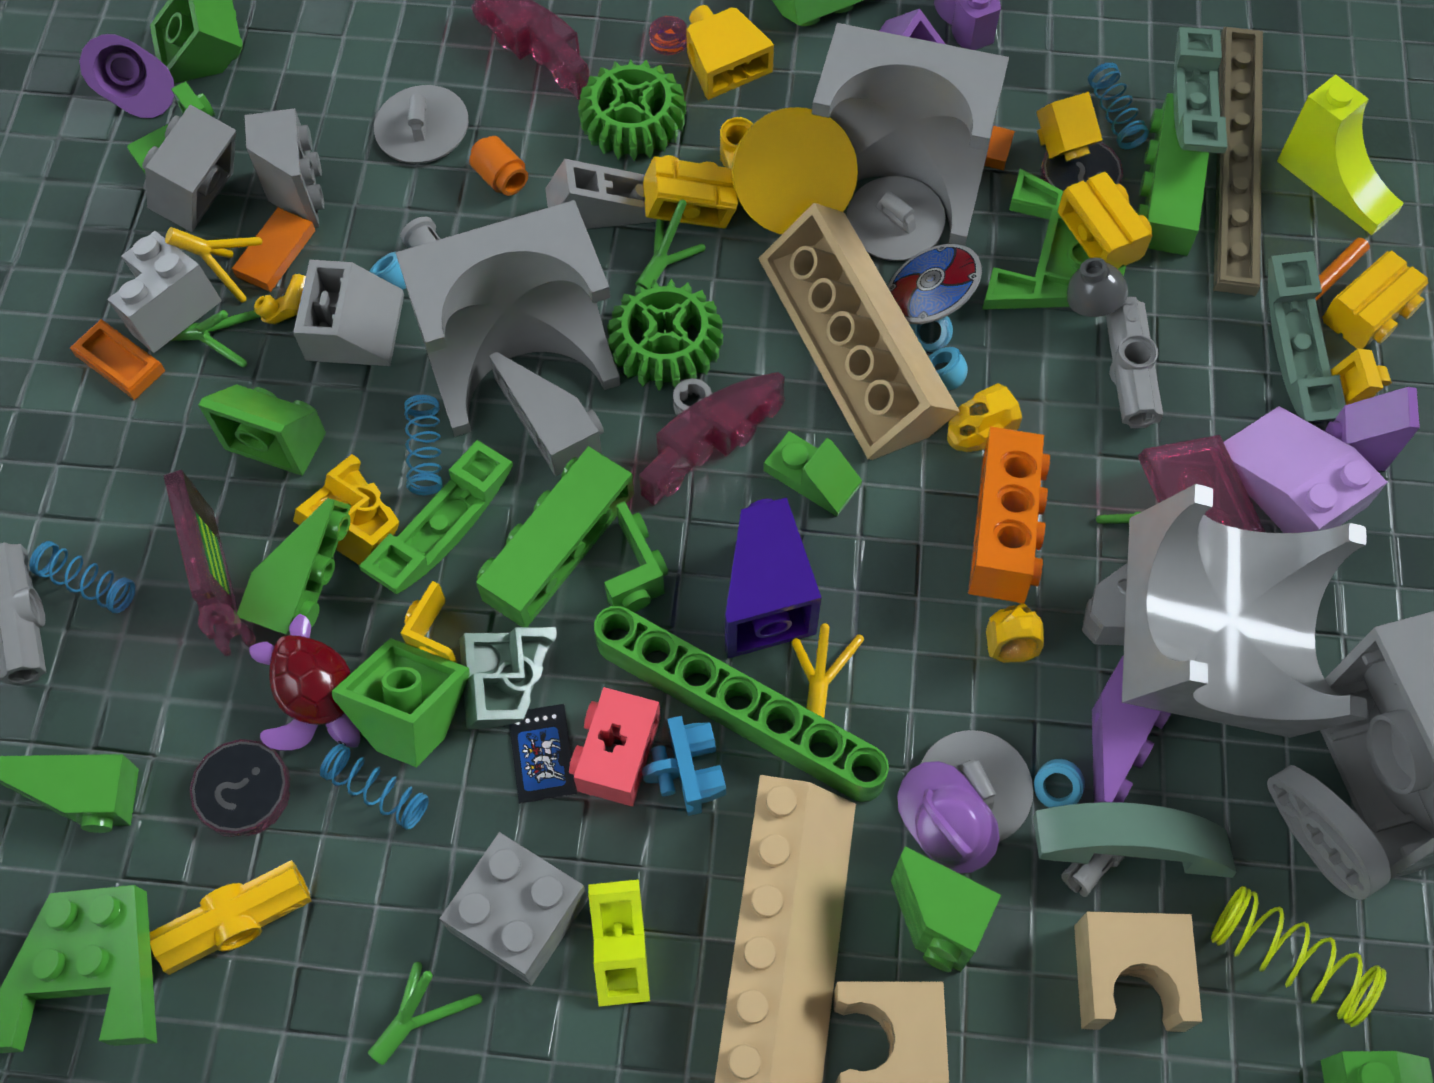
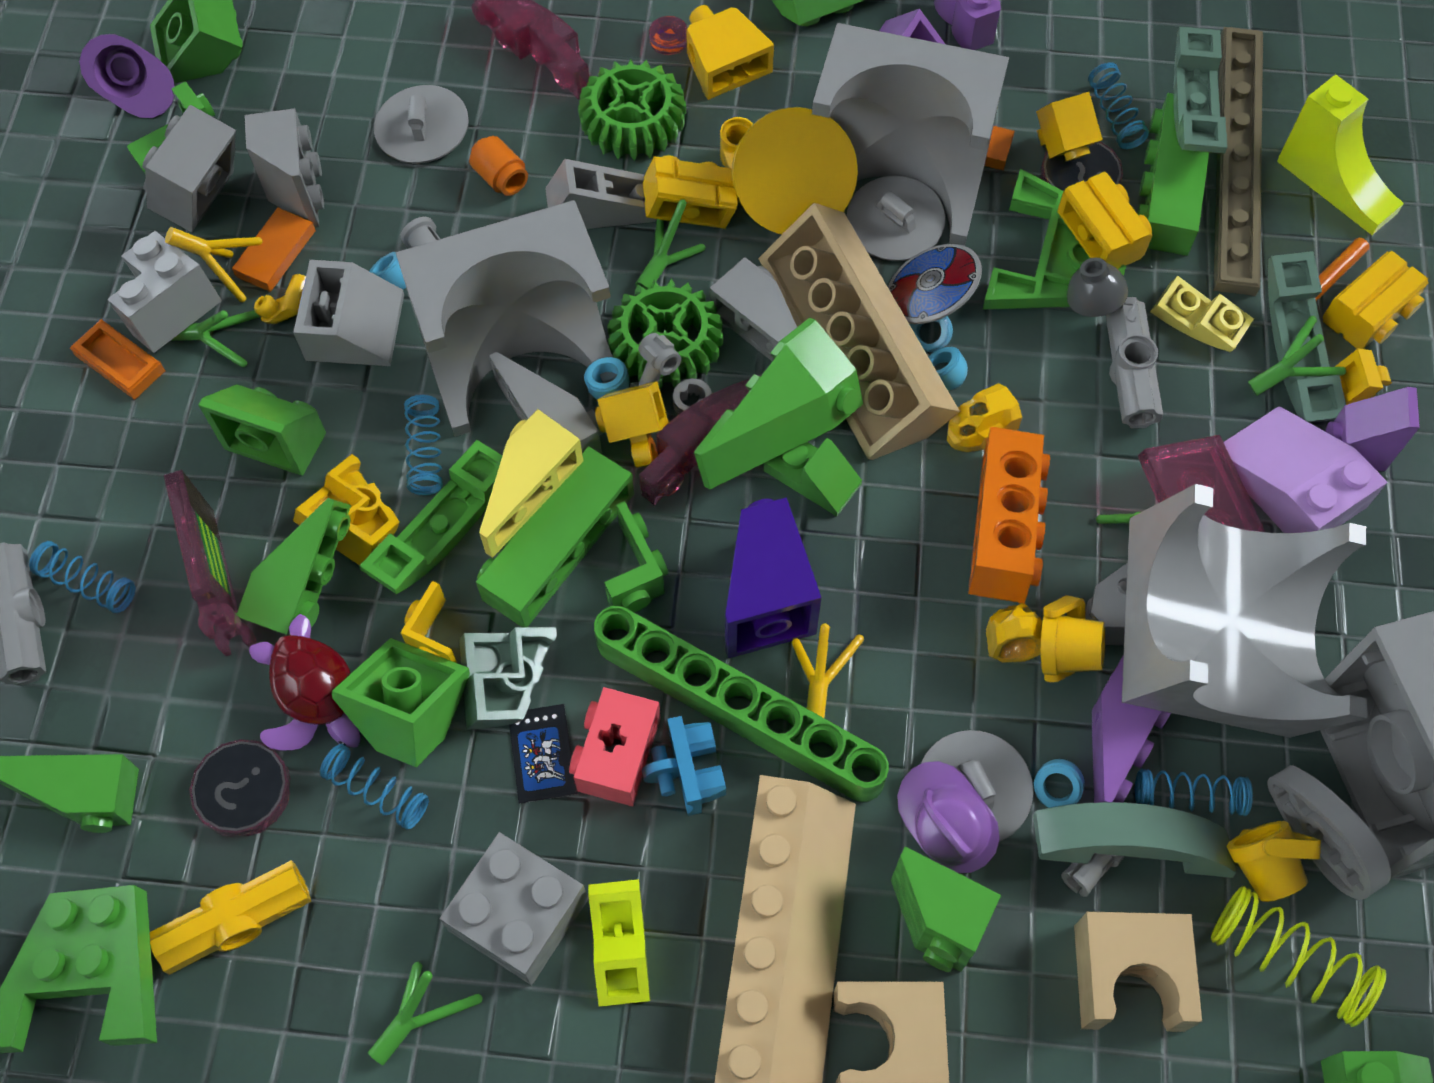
(531, 469): none -> light yellow slope
(607, 364): none -> medium azure piece
(633, 415): none -> yellow brick
(660, 358): none -> light grey bar
(753, 306): none -> light grey slope
(795, 400): none -> bright green wedge
(1070, 641): none -> yellow piece
(1208, 321): none -> light yellow slope
(1241, 788): none -> dark azure piece
(1272, 858): none -> yellow piece
(1293, 355): none -> bright green plant

